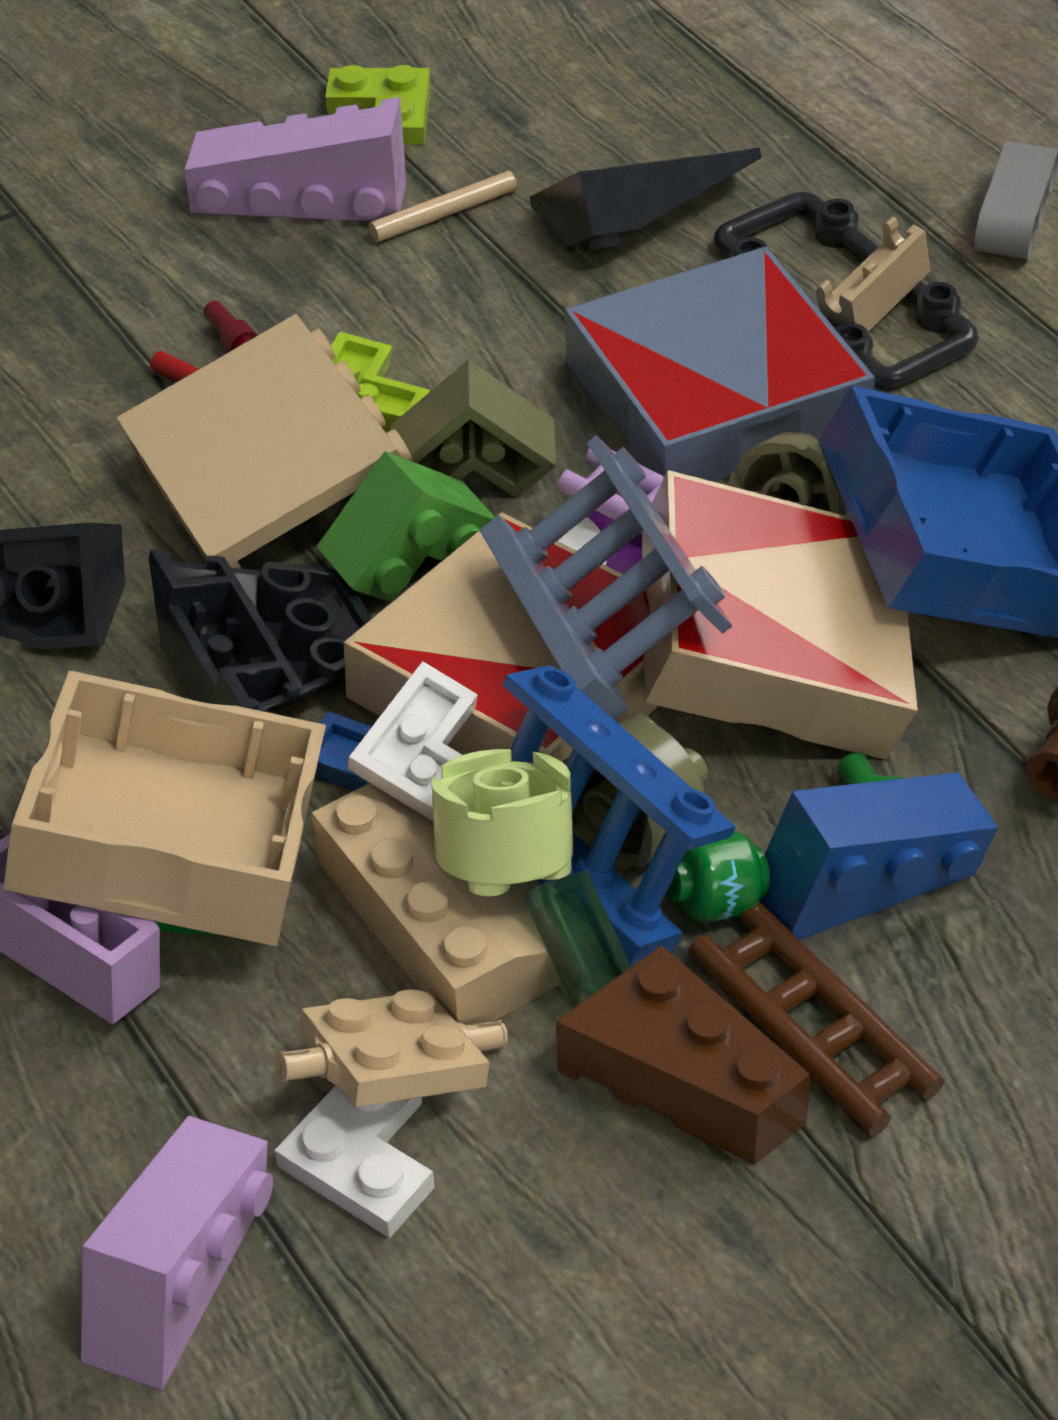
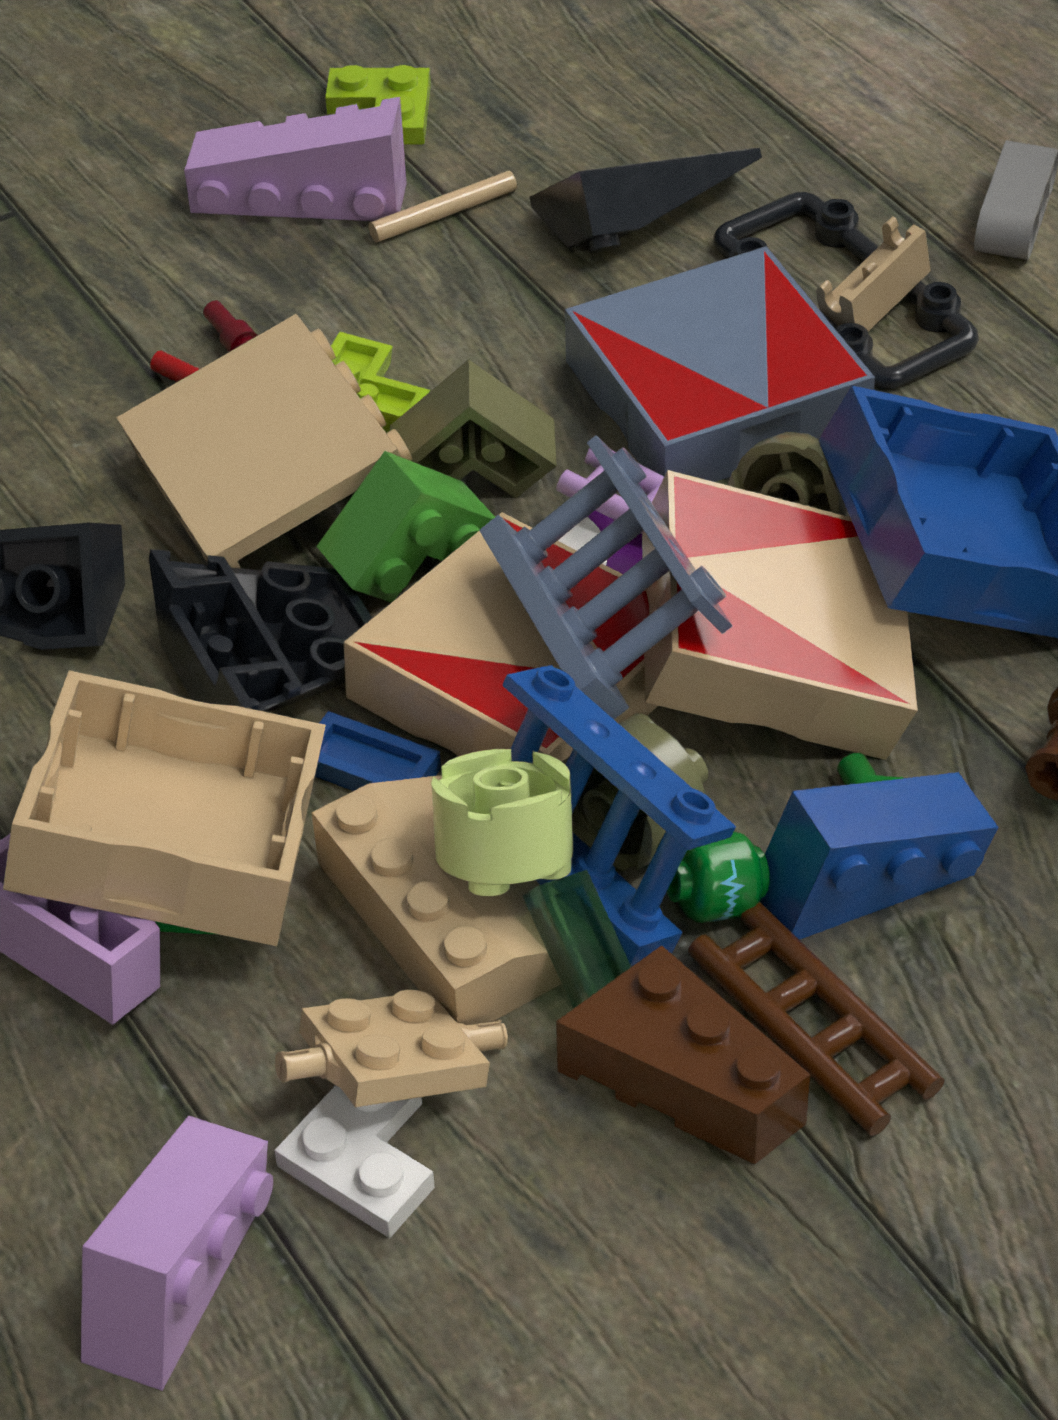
(413, 736): white plate -> none

